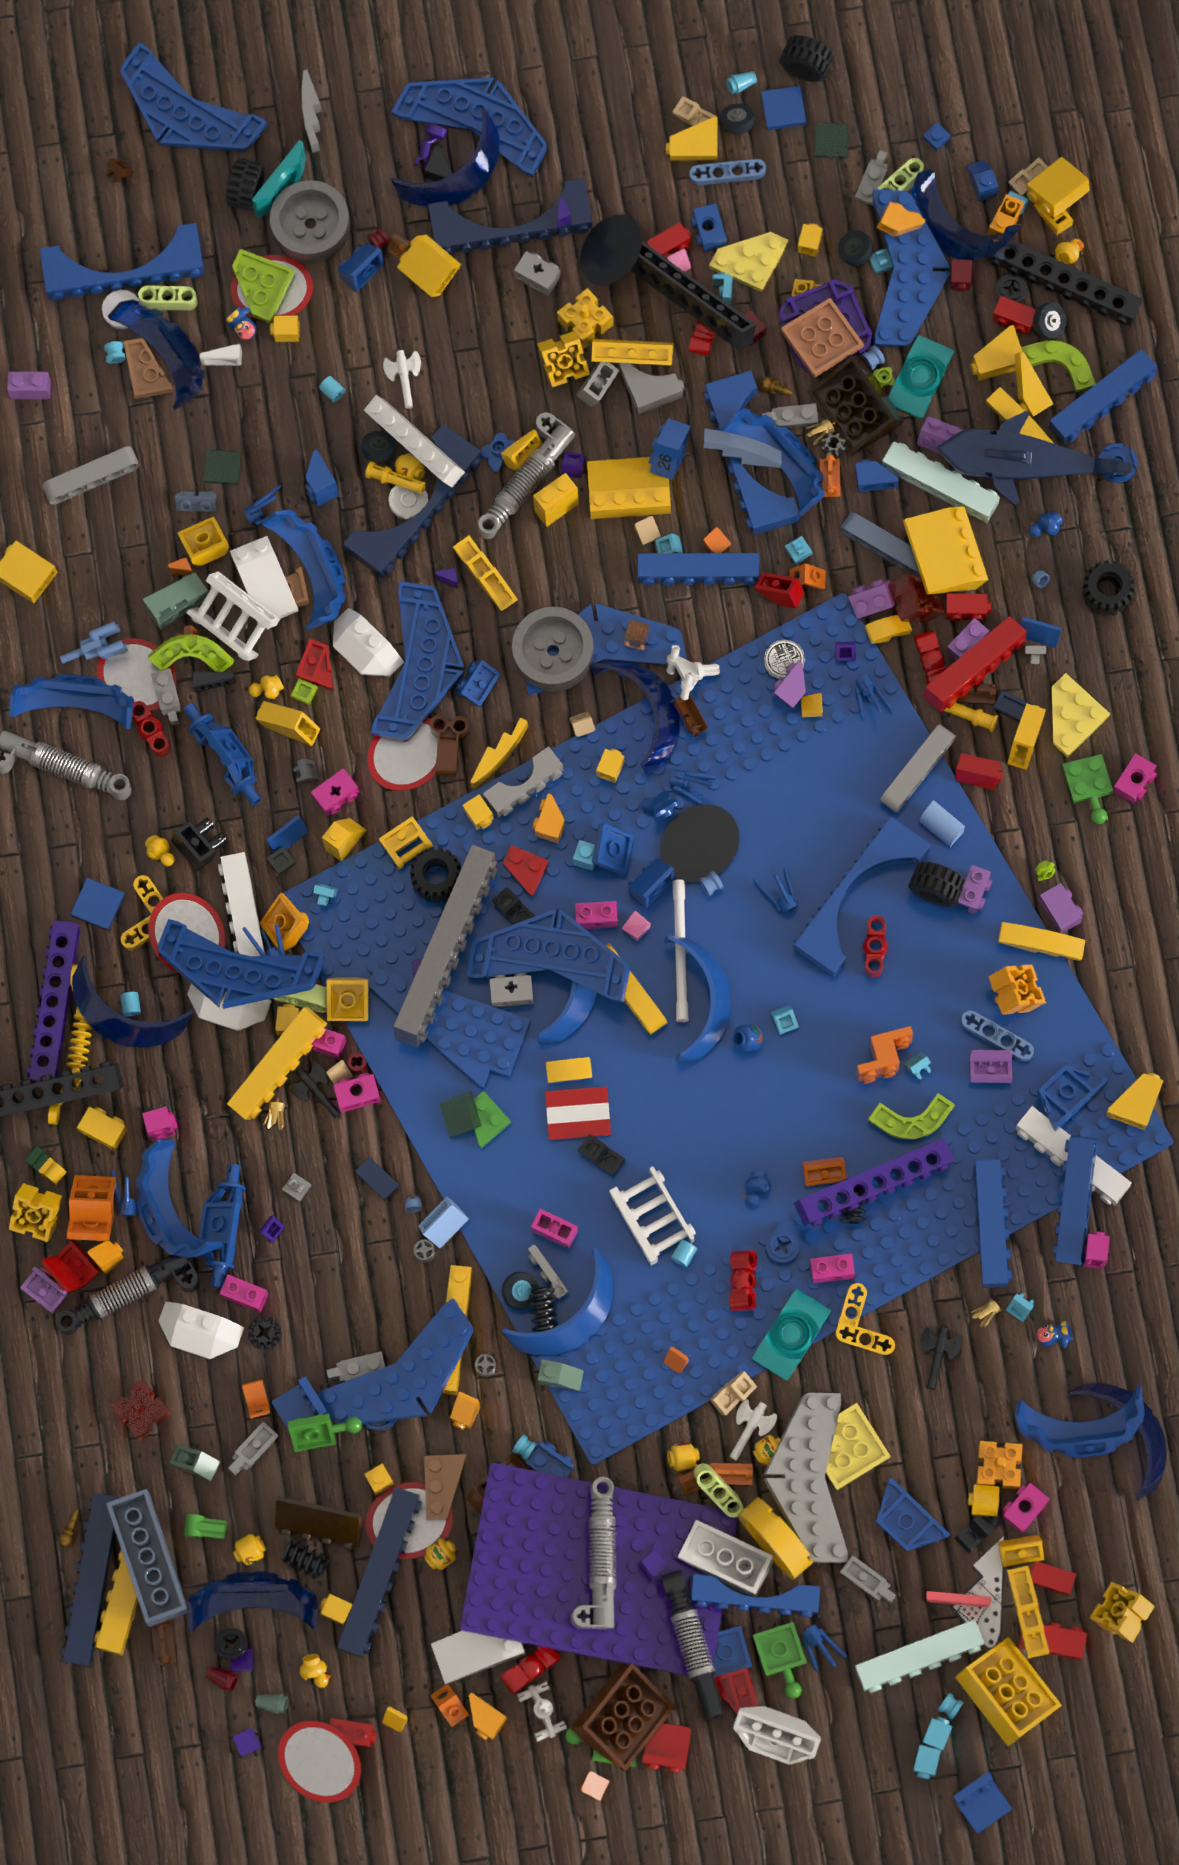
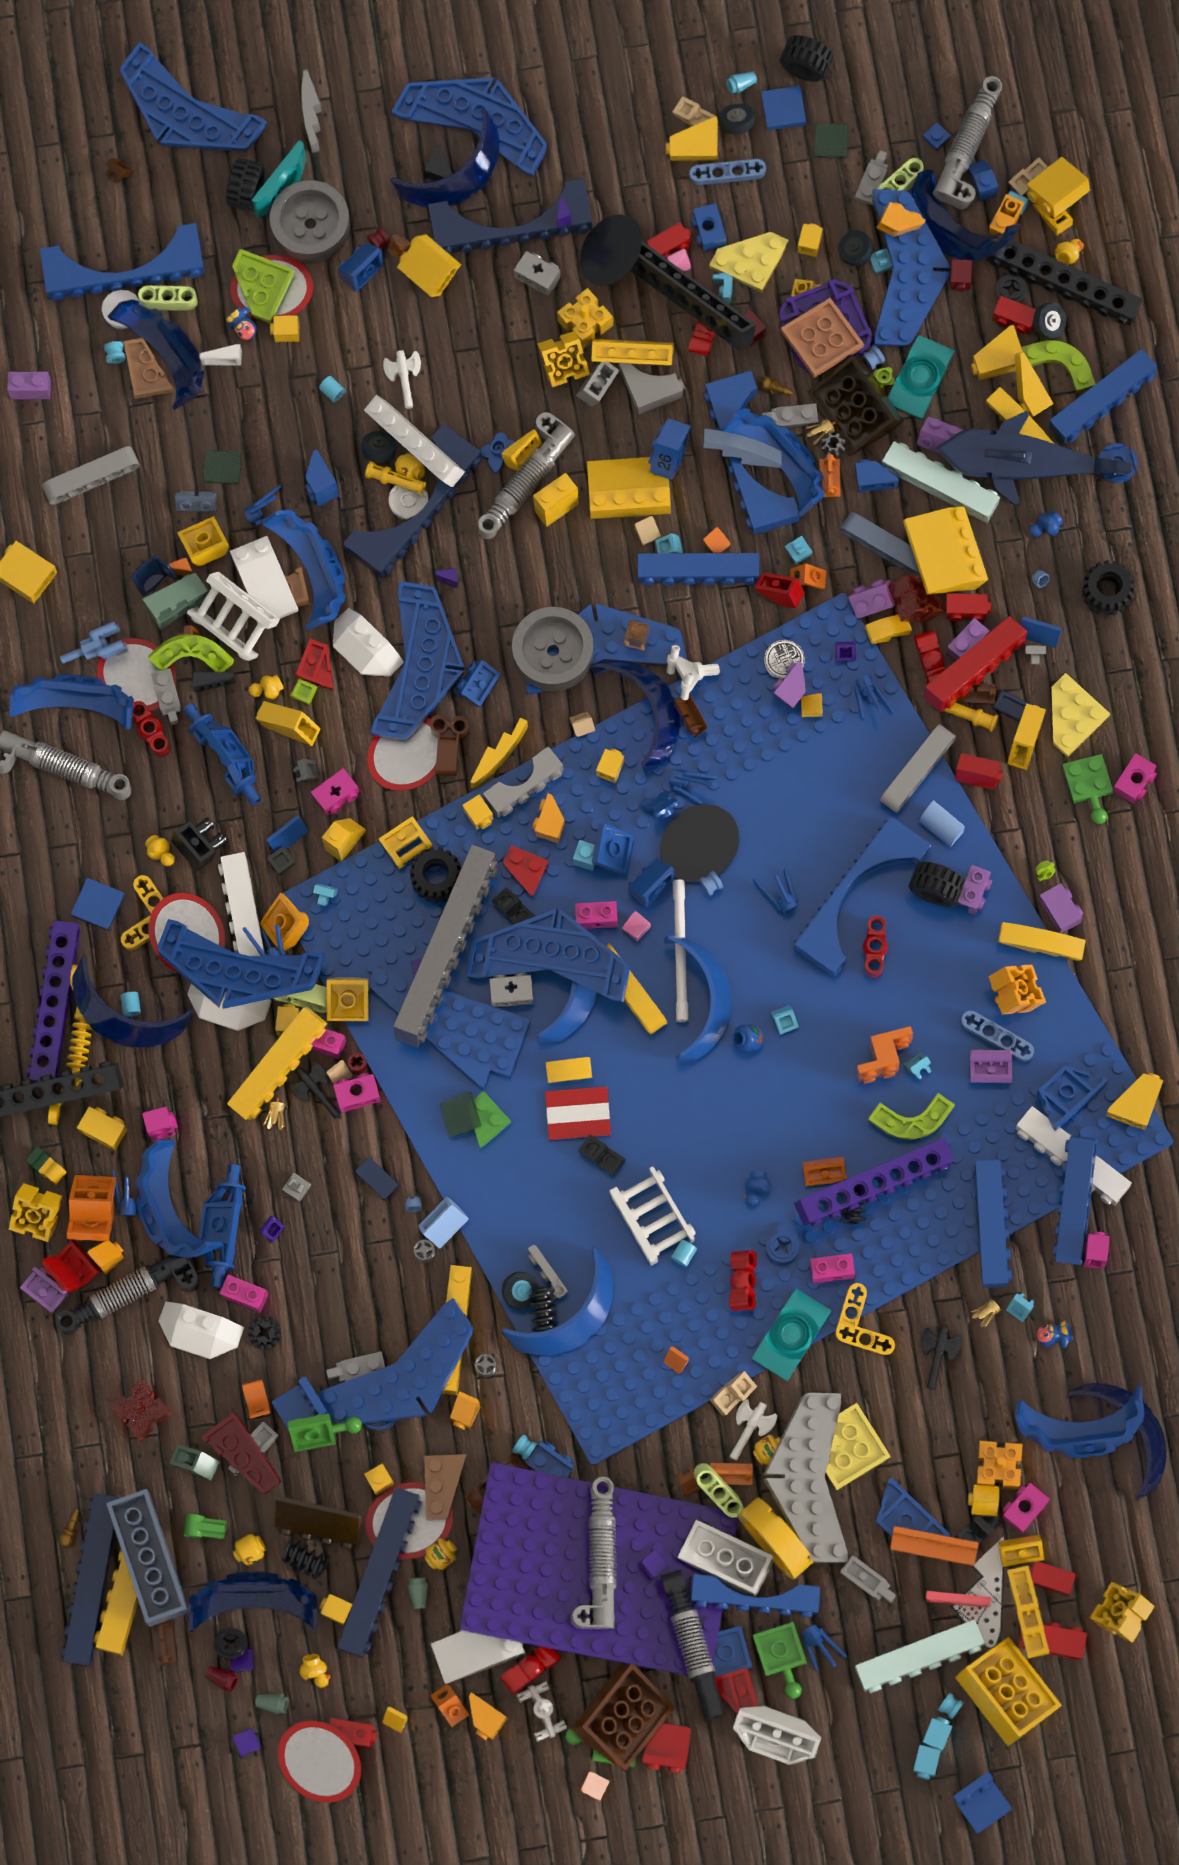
(151, 574): none -> dark blue piece
(239, 1448): none -> dark red wing
(418, 1592): none -> sand green cone
(436, 133): dark purple piece -> none
(485, 573): yellow slope -> none
(554, 1229): dark pink brick -> none
(560, 1375): sand green slope -> none
(572, 464): dark purple slope -> none
(682, 1456): yellow head -> none
(934, 1546): none -> orange fence
(961, 151): none -> light grey piece

